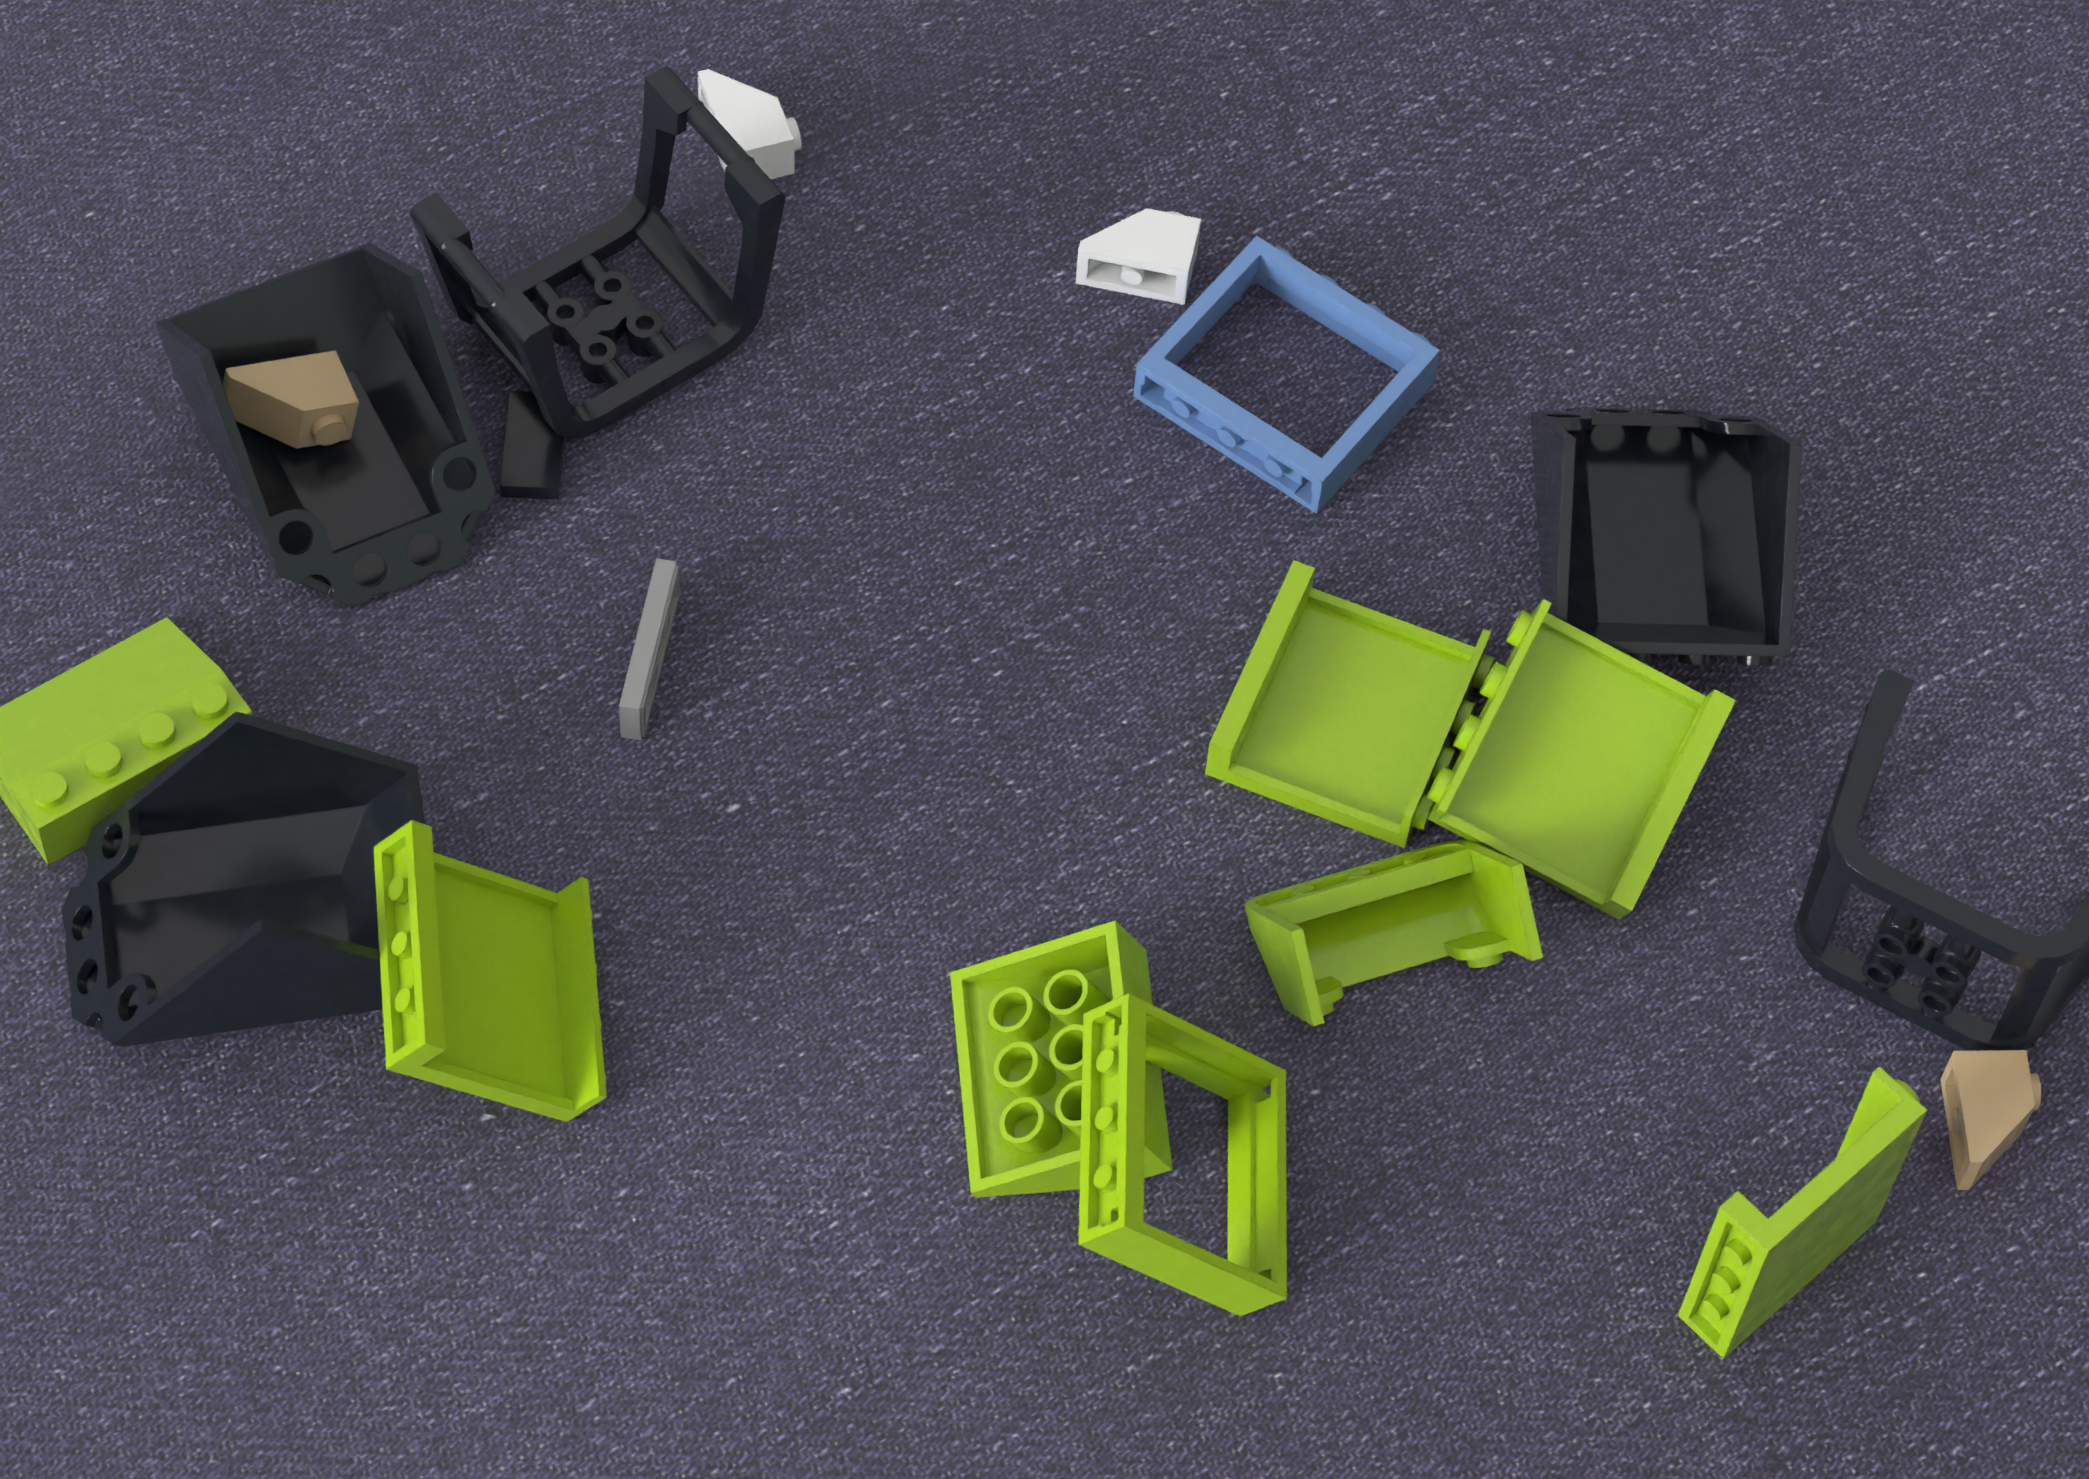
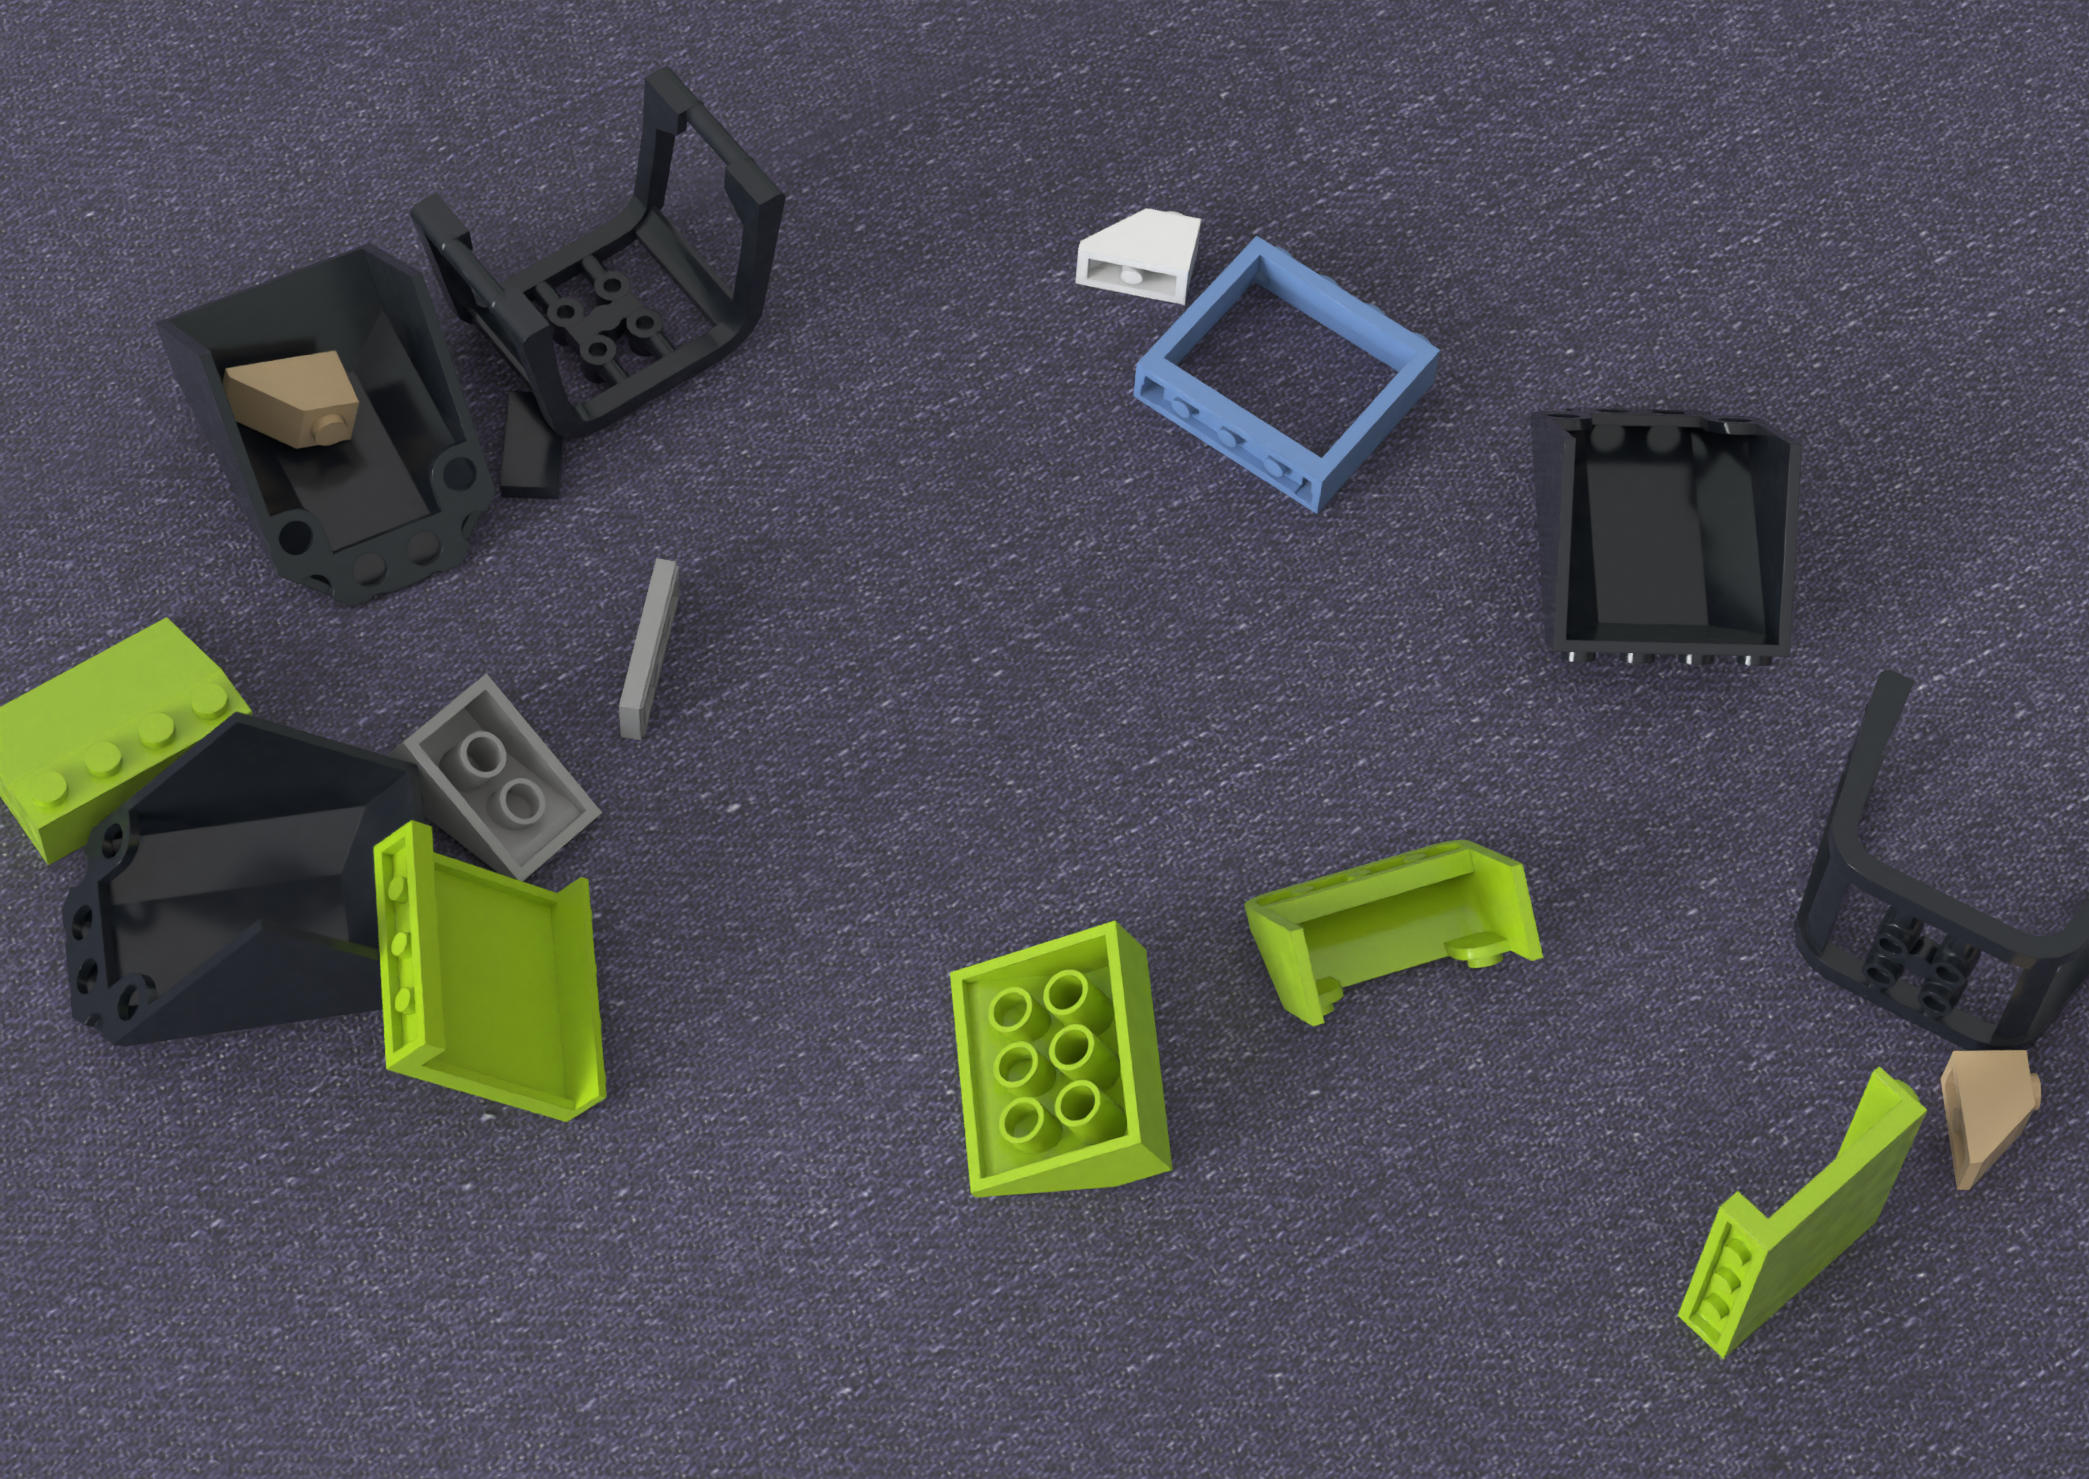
(495, 782): none -> light grey slope
(753, 121): white slope -> none
(1112, 1151): lime window -> none
(1346, 711): lime panel -> none
(1577, 761): lime panel -> none

